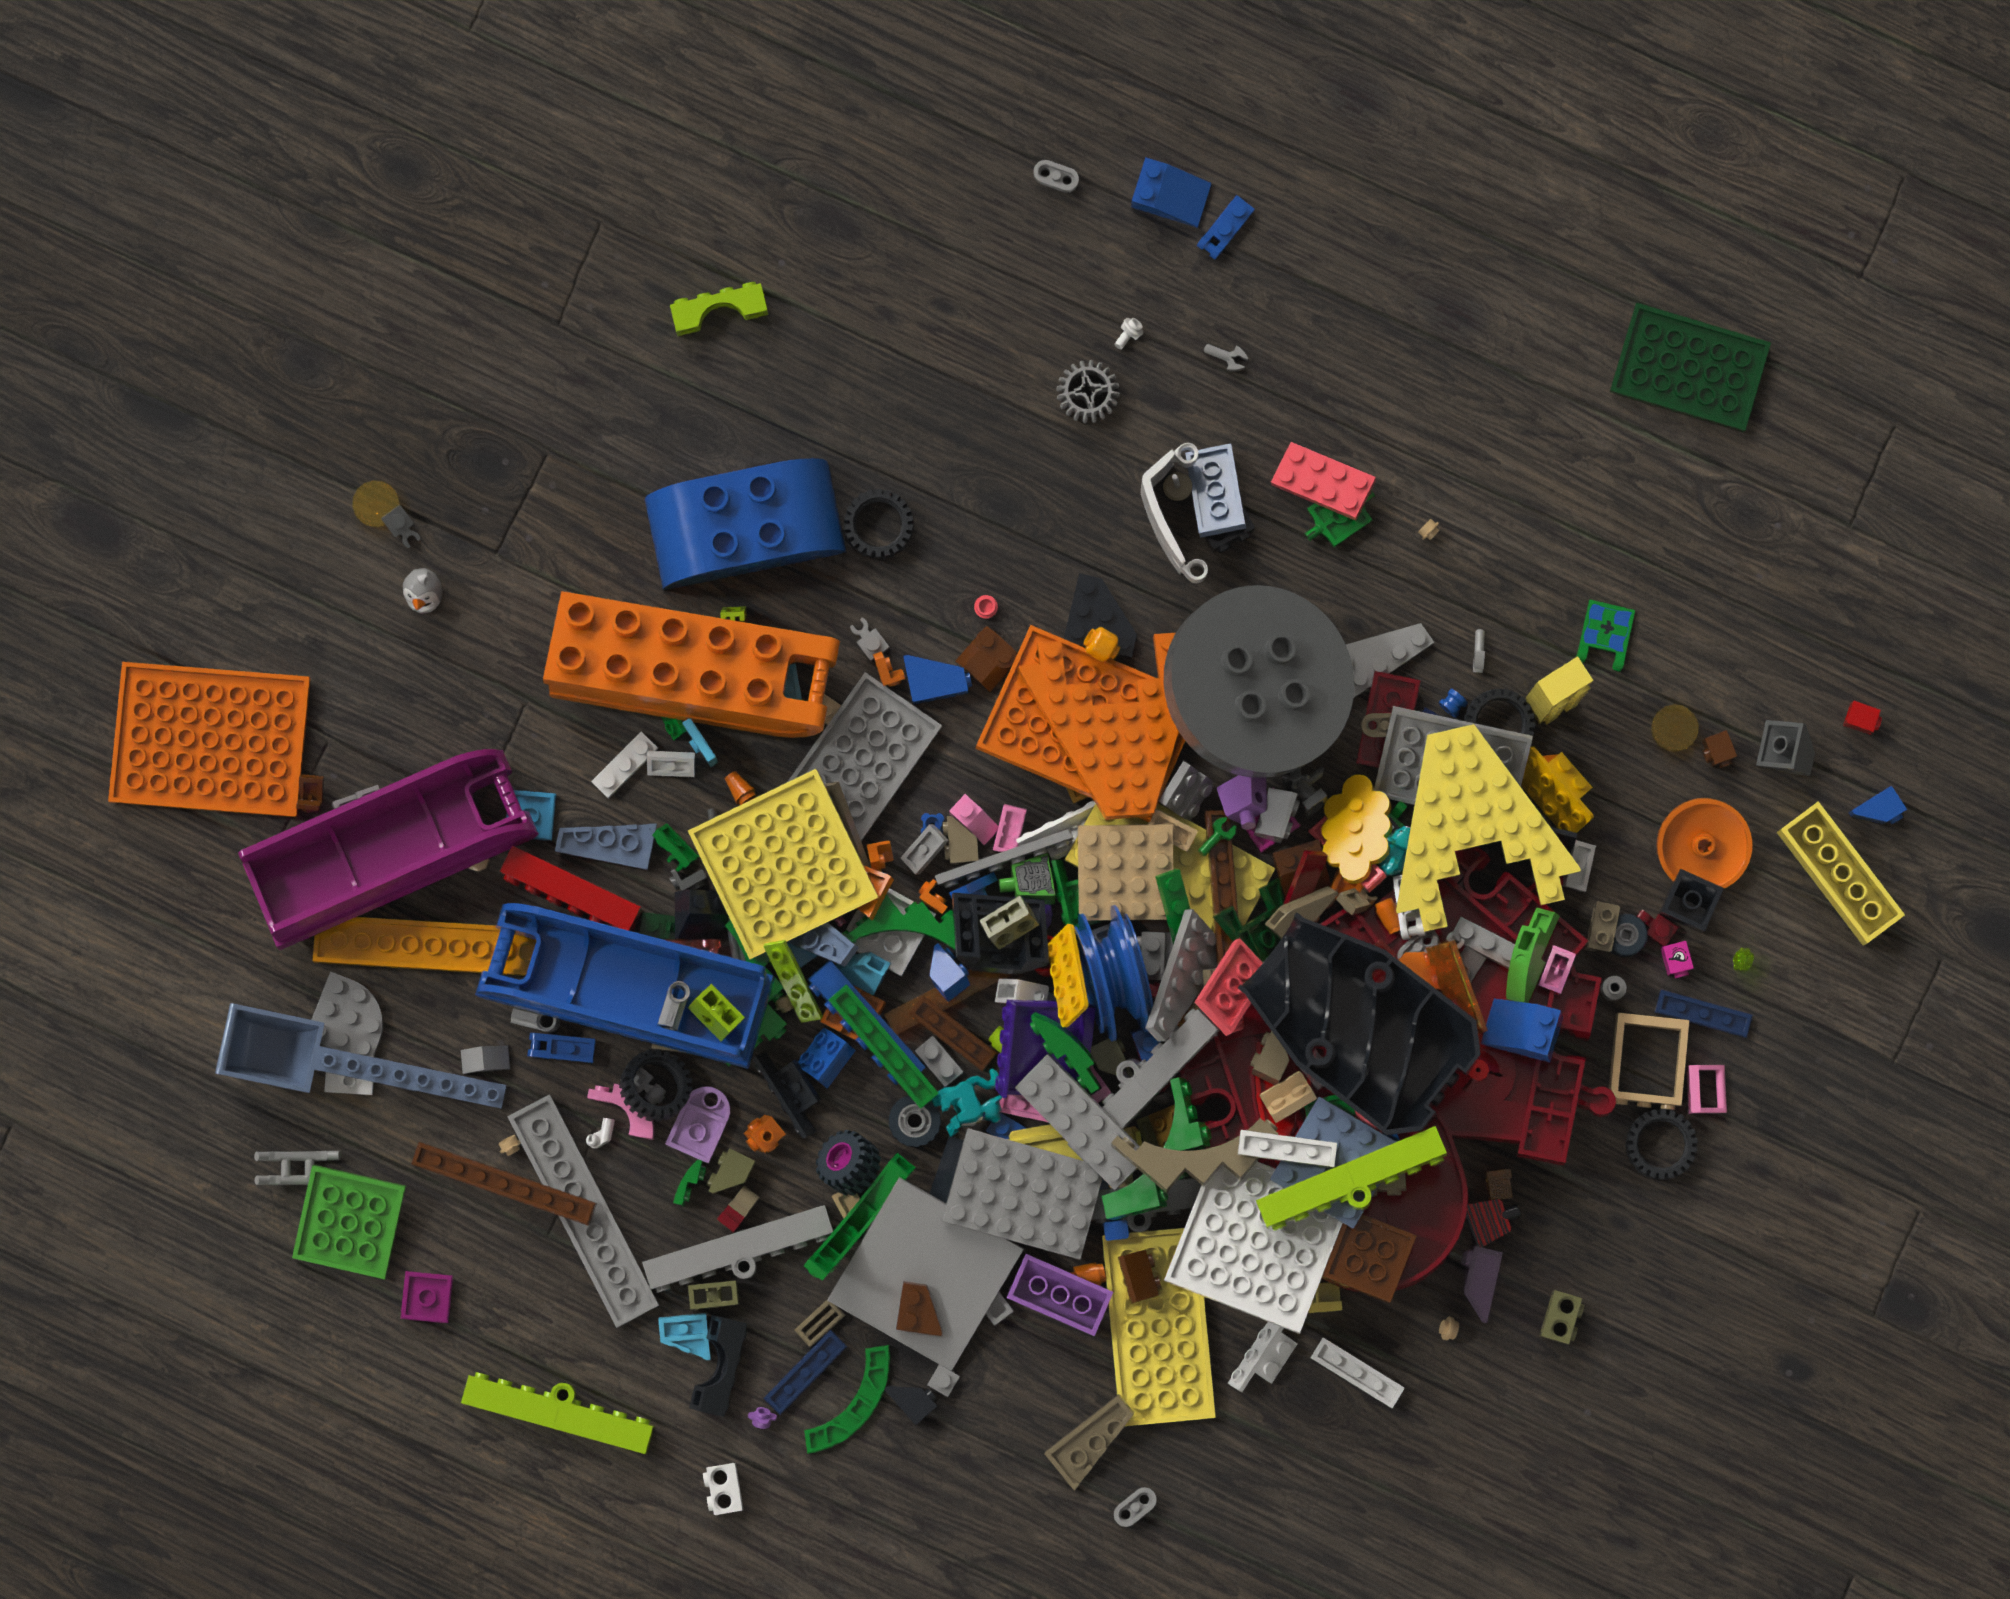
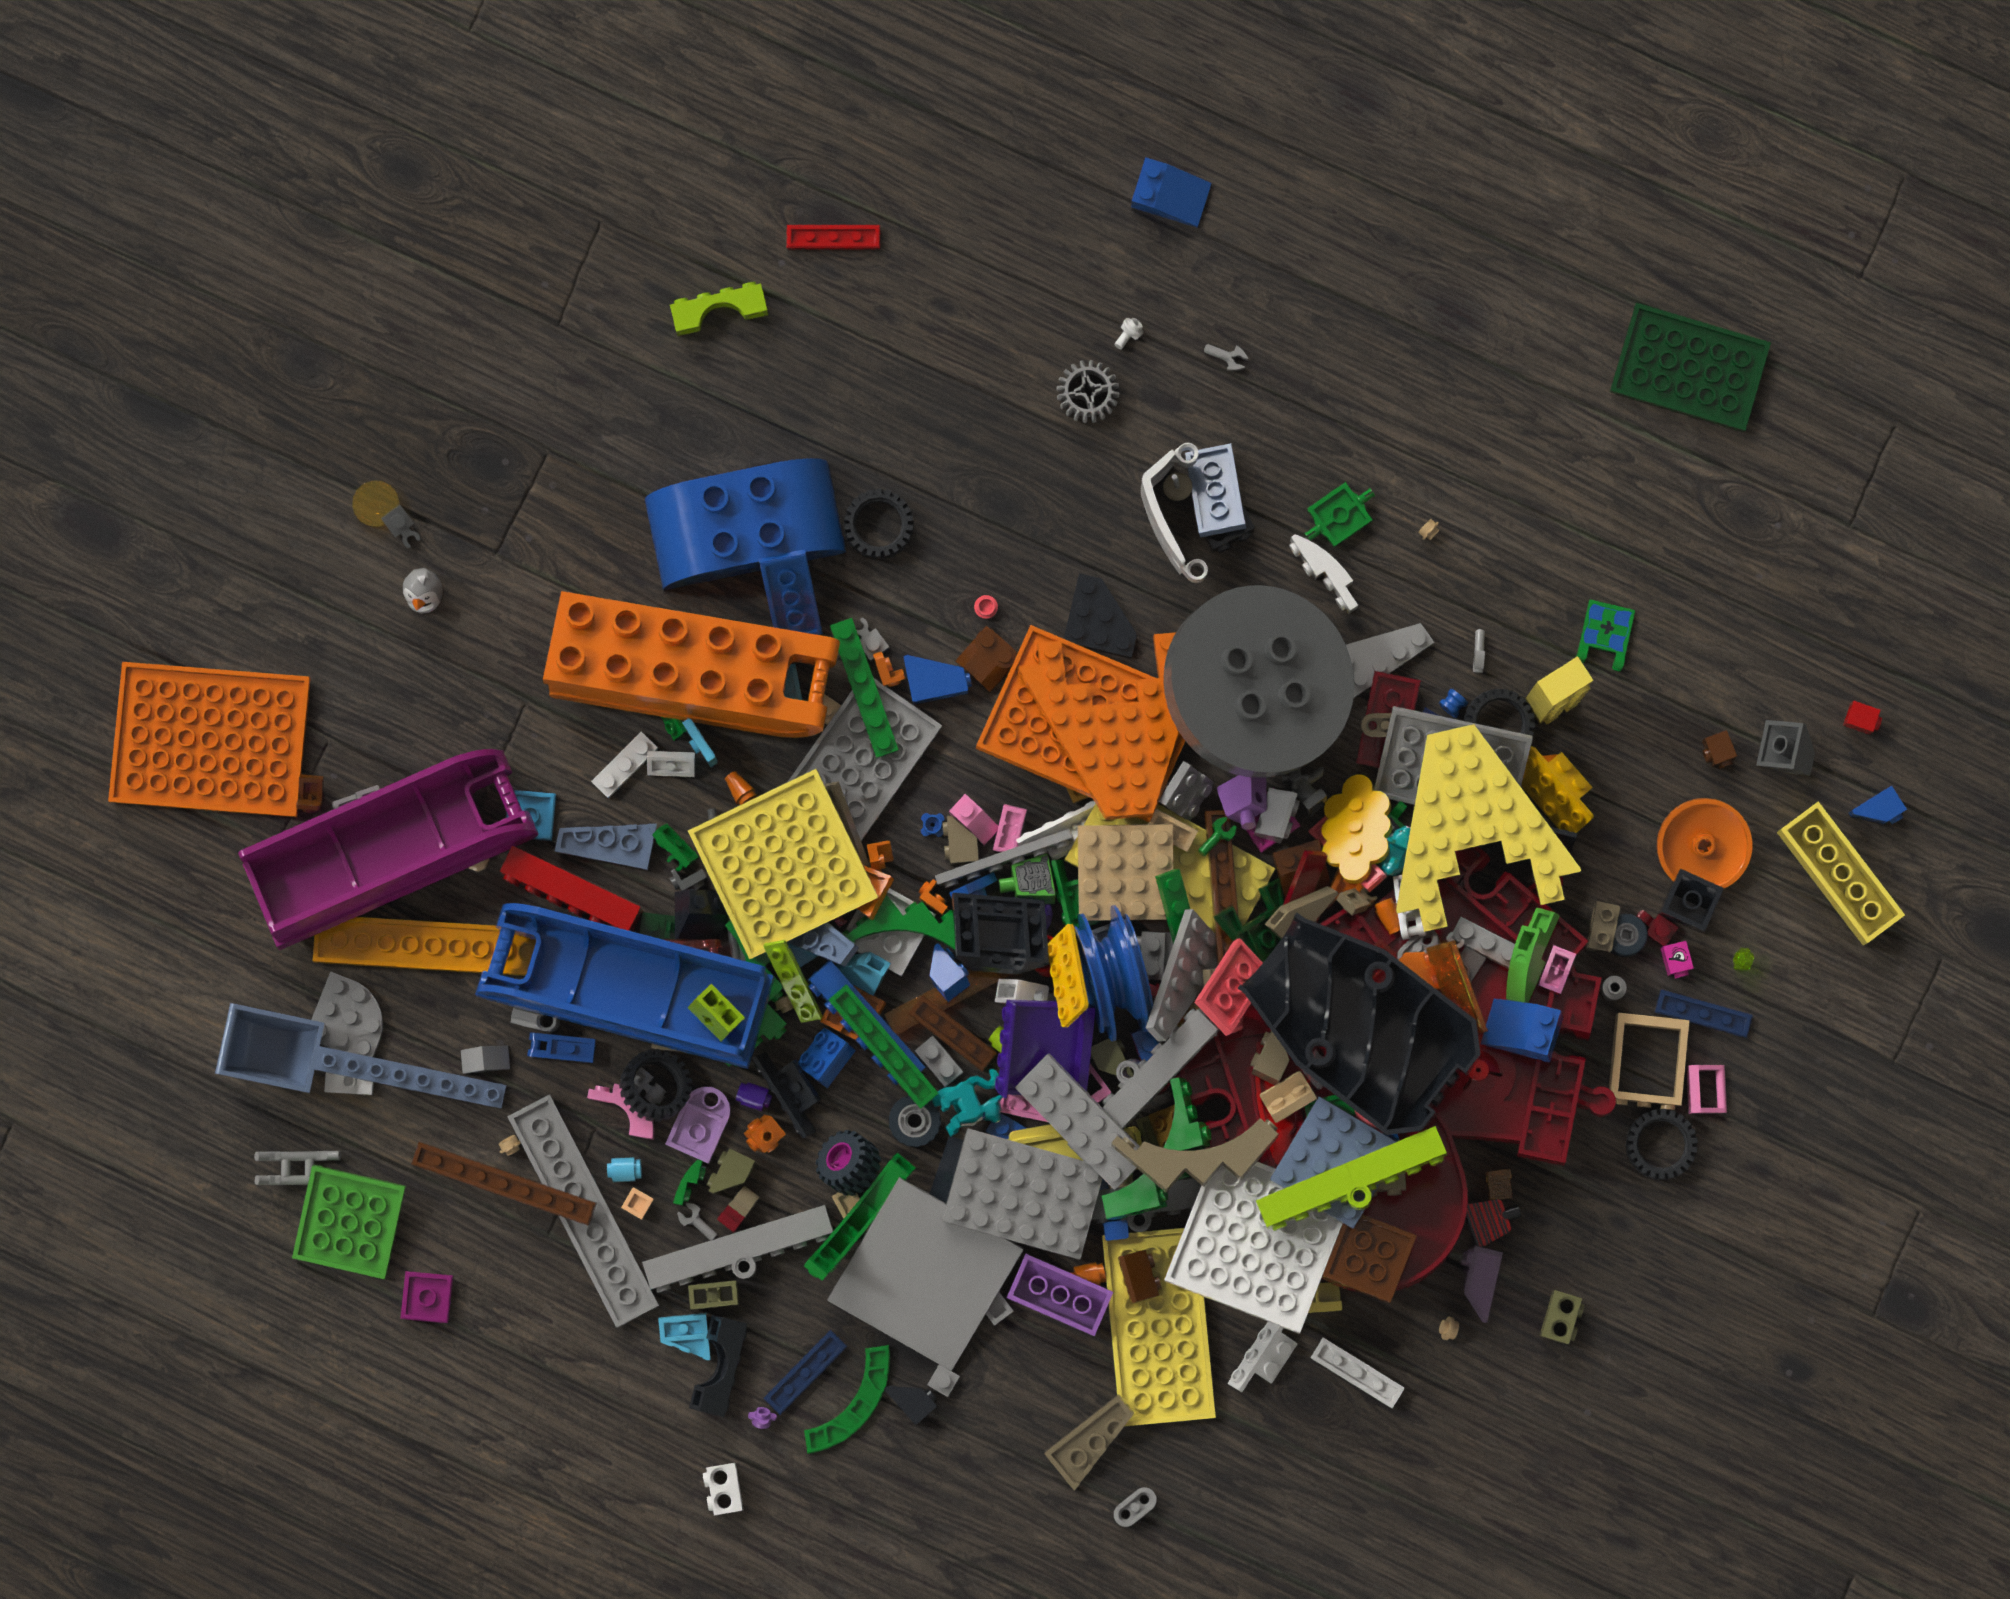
(558, 1414): lime hinge -> none
(603, 1136): white arm -> none
(624, 1169): none -> medium azure brick
(637, 1203): none -> light nougat plate
(673, 1008): light grey piece -> none
(697, 1221): none -> light grey bar
(733, 612): lime tile -> none
(754, 1096): none -> dark purple brick
(790, 592): none -> blue tile
(804, 1335): dark tan tile -> none
(833, 236): none -> red tile
(864, 688): none -> green plate
(917, 1310): reddish brown wing -> none
(924, 849): light grey plate -> none
(1009, 922): olive brick -> none
(1056, 176): light grey plate -> none
(1062, 1042): green slope -> none
(1101, 644): light orange head -> none
(1226, 226): blue plate -> none
(1287, 1148): white plate -> none
(1319, 563): none -> white slope
(1323, 481): coral plate -> none
(1583, 855): white plate -> none
(1674, 728): clear yellow tile -> none

